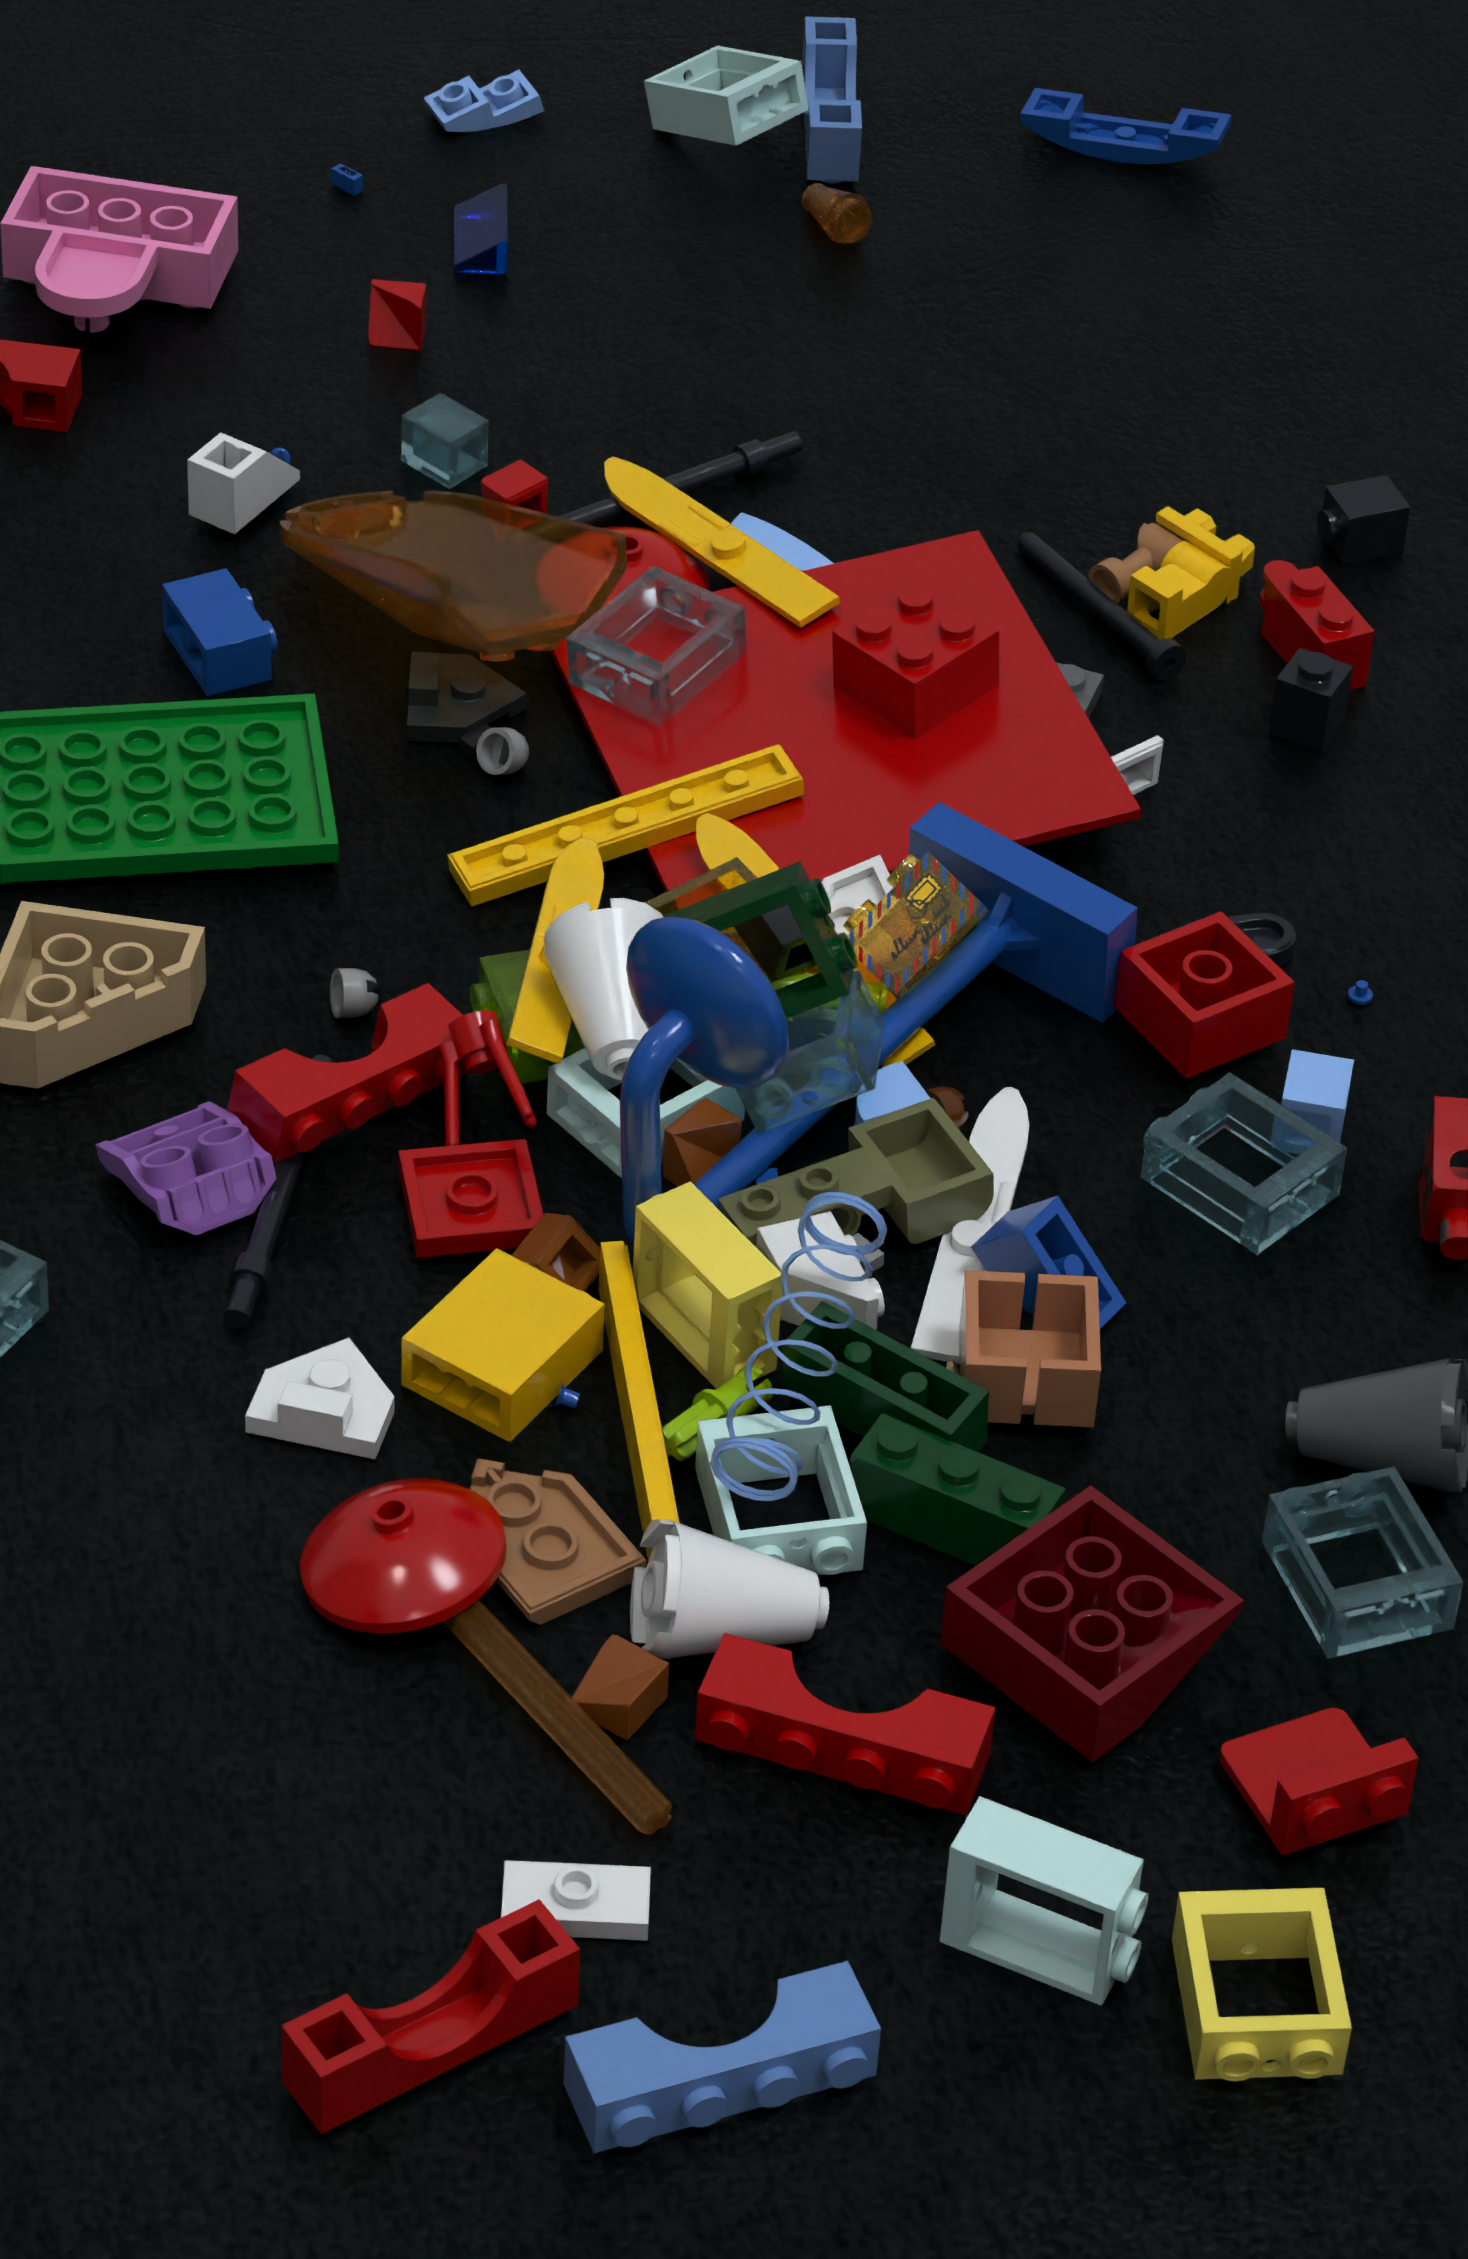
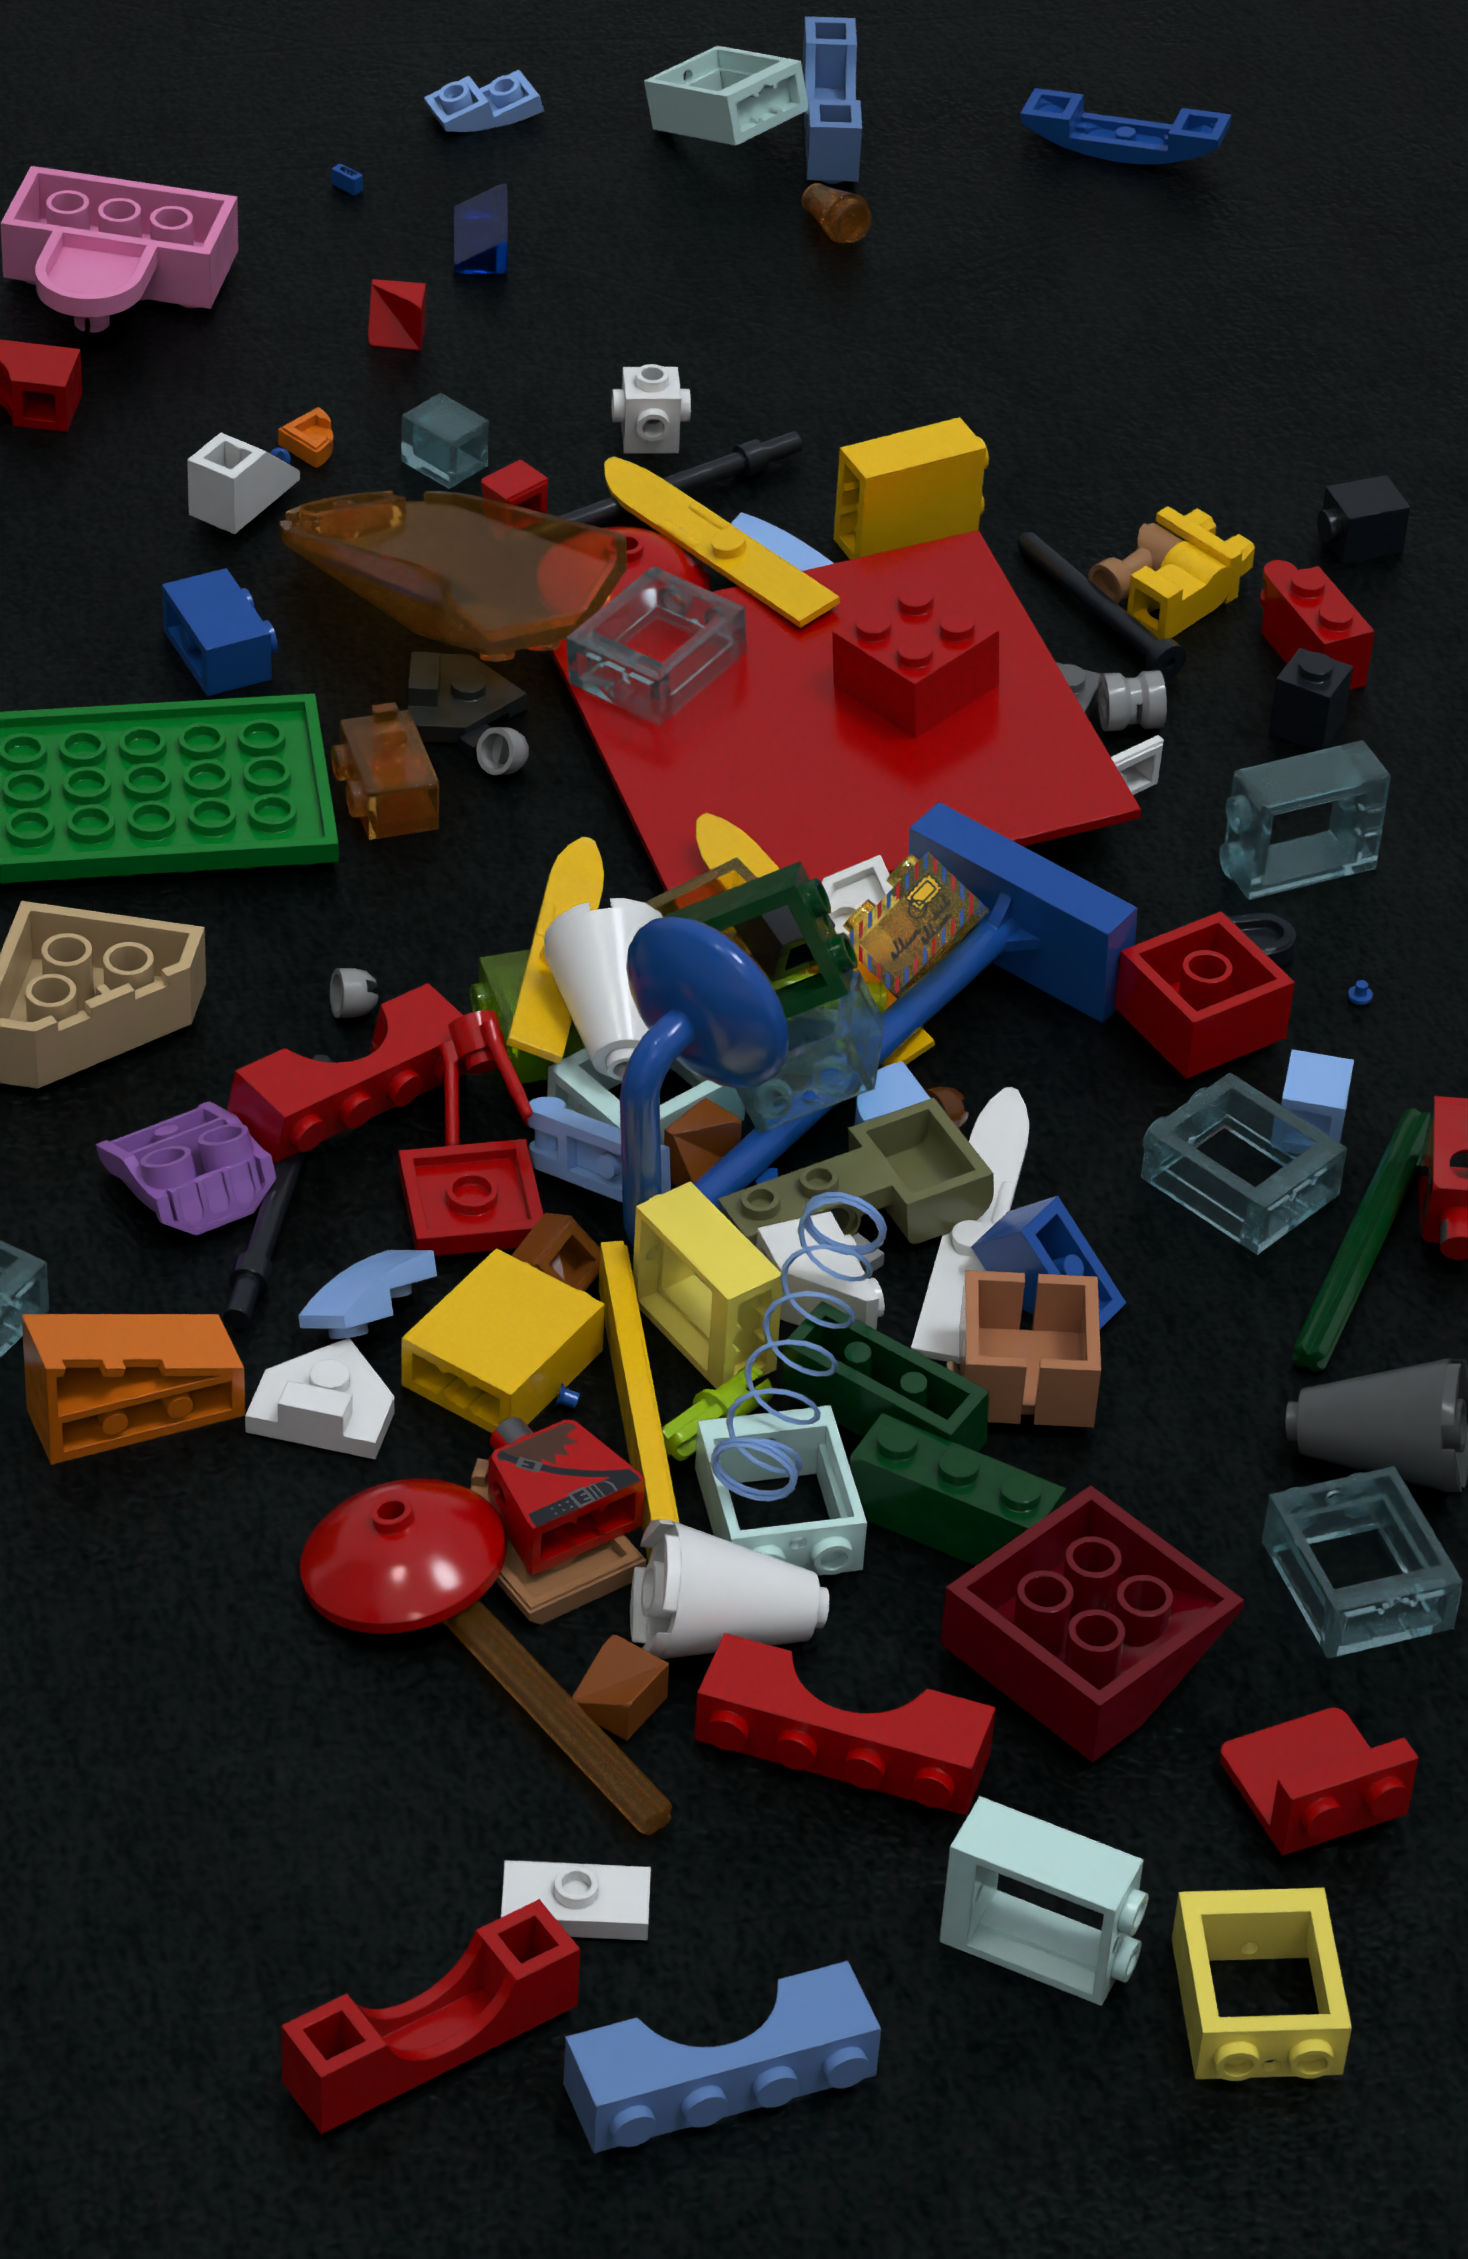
(126, 1378): none -> orange wedge
(309, 437): none -> orange tile
(366, 1291): none -> light blue slope
(387, 773): none -> clear orange brick
(560, 1491): none -> red torso
(581, 1149): none -> light blue plate
(627, 822): yellow tile -> none
(650, 409): none -> white brick
(909, 488): none -> yellow brick
(1132, 701): none -> light grey wheel
(1340, 774): none -> clear light blue window
(1362, 1243): none -> dark green axle

